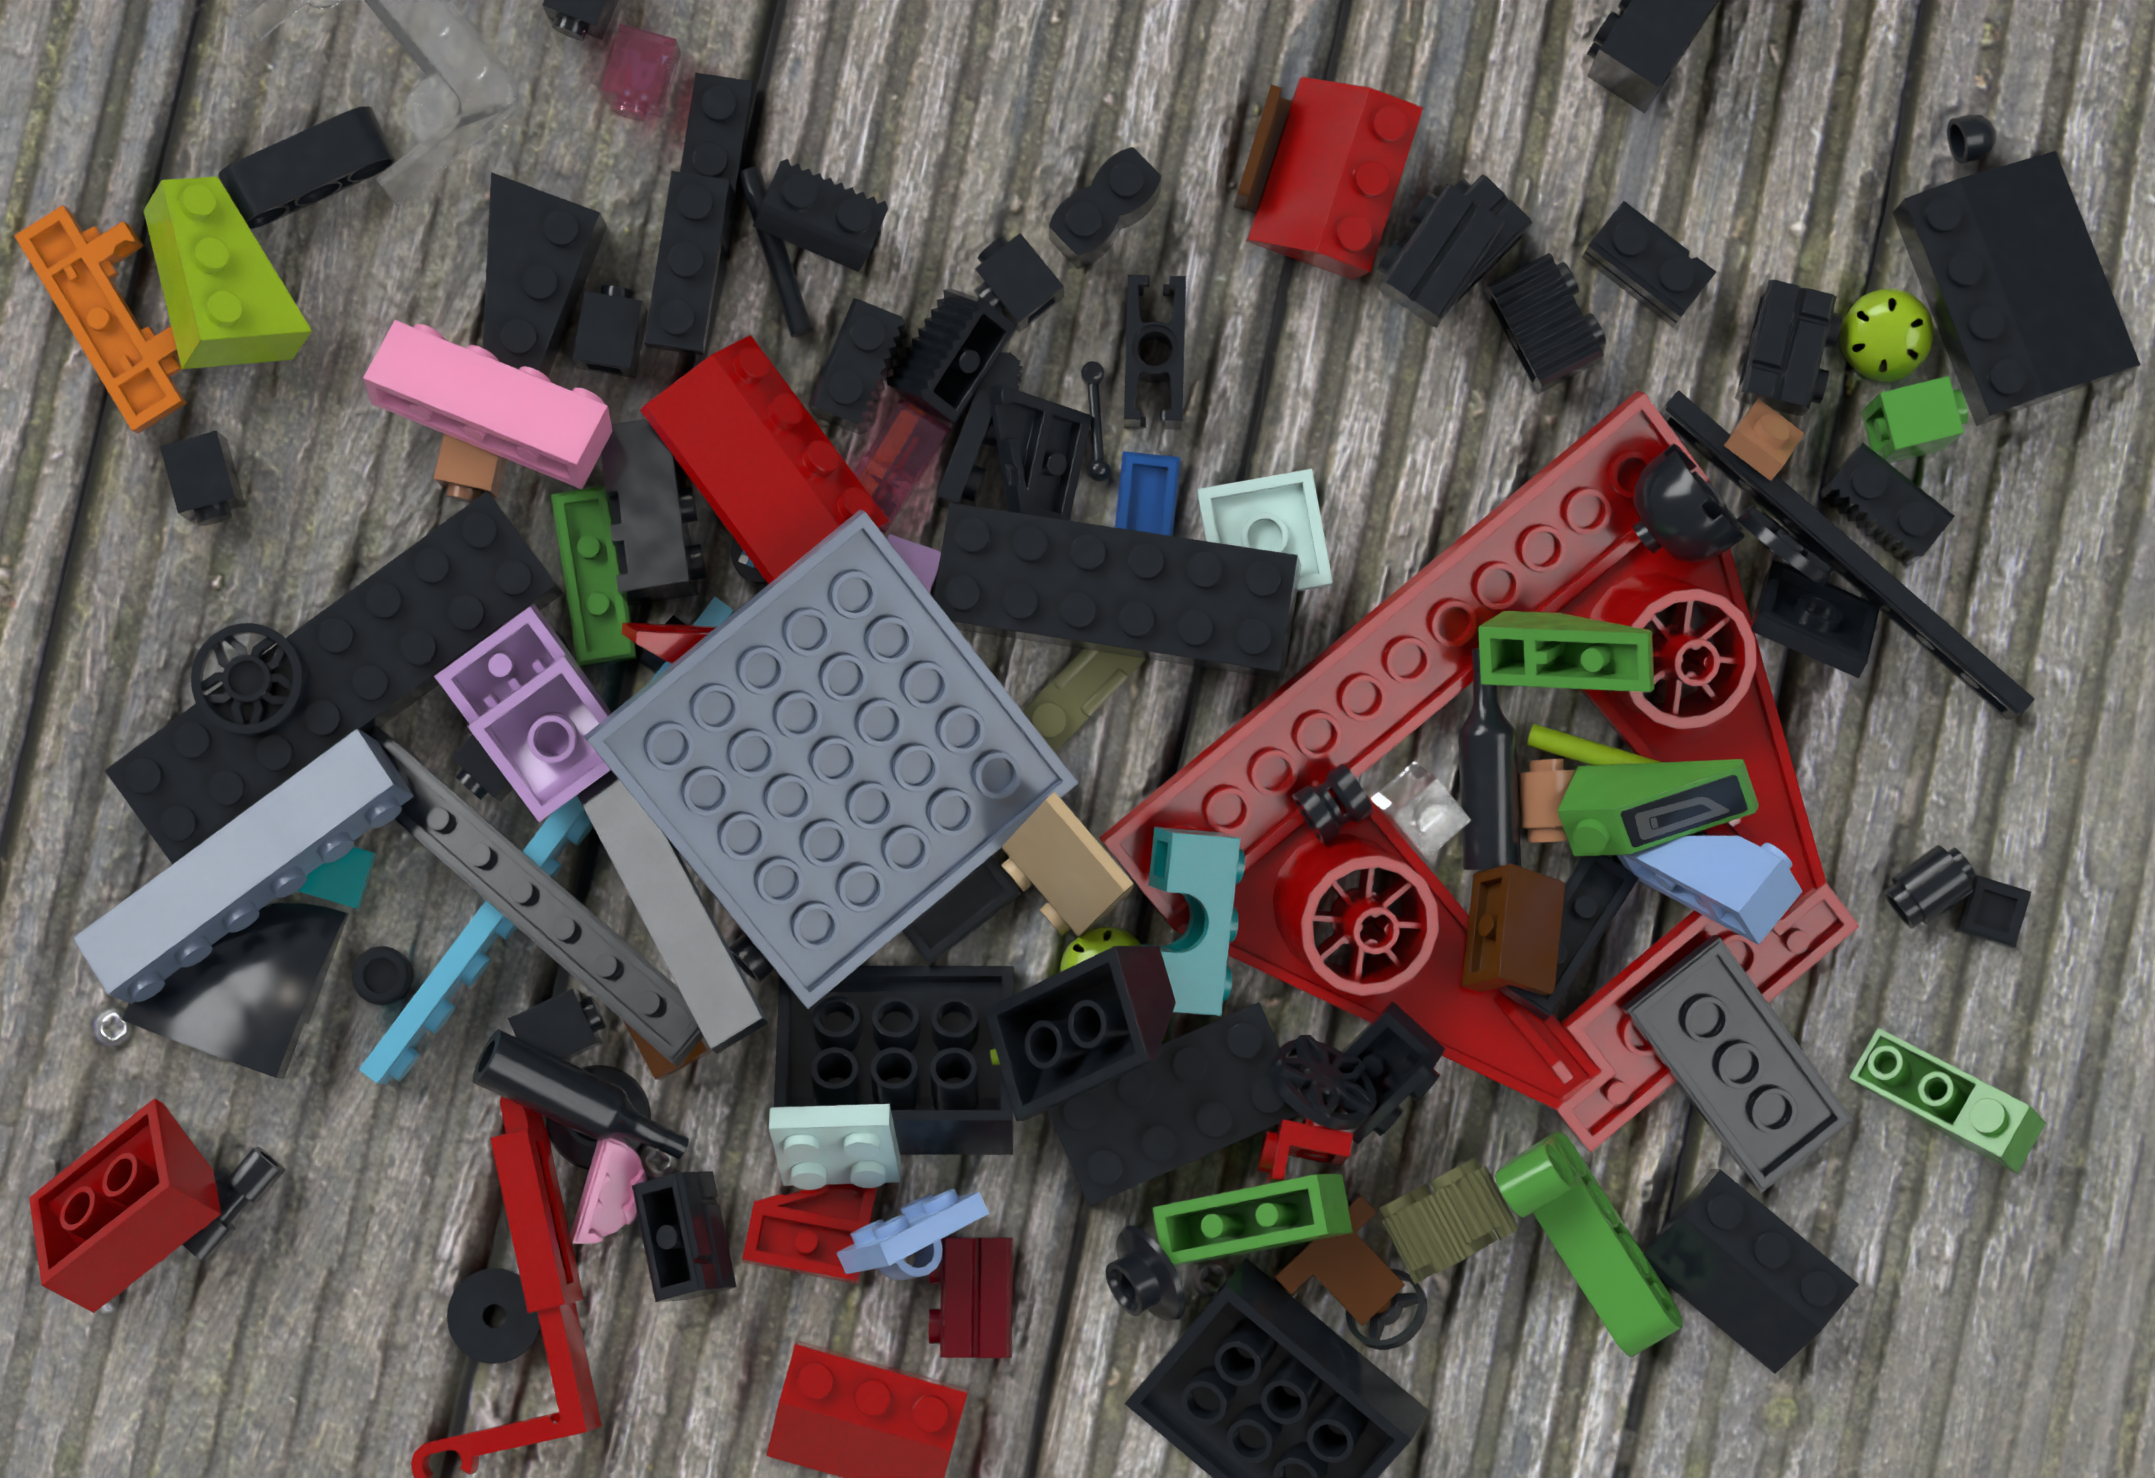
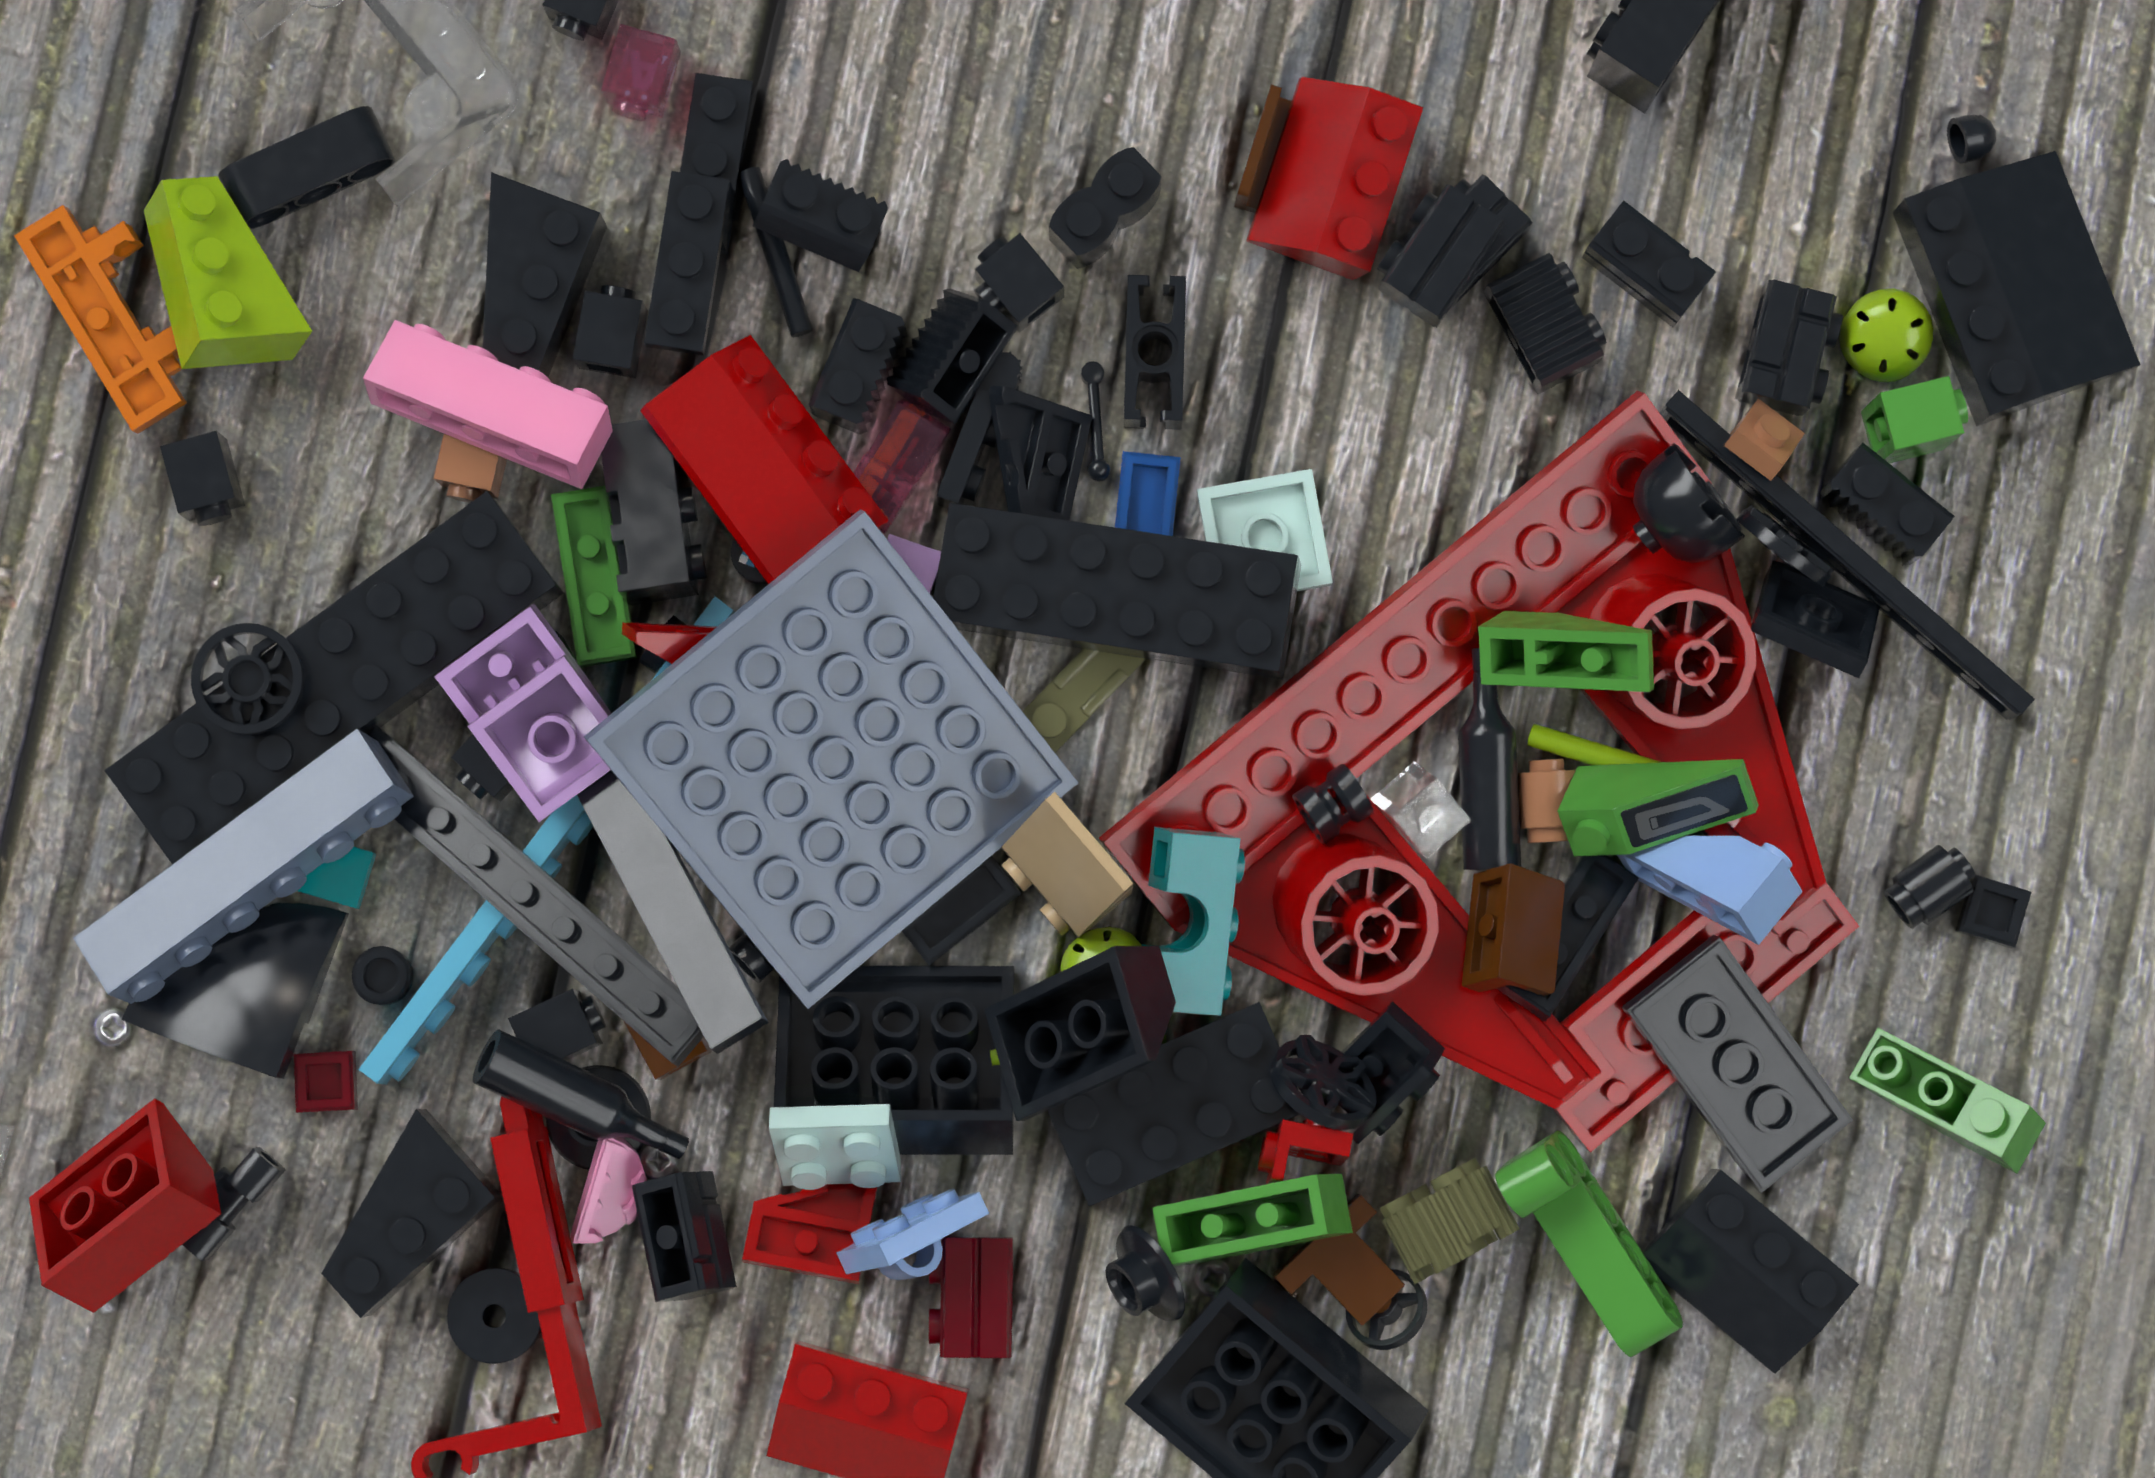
(325, 1081): none -> dark red tile
(409, 1216): none -> black wedge

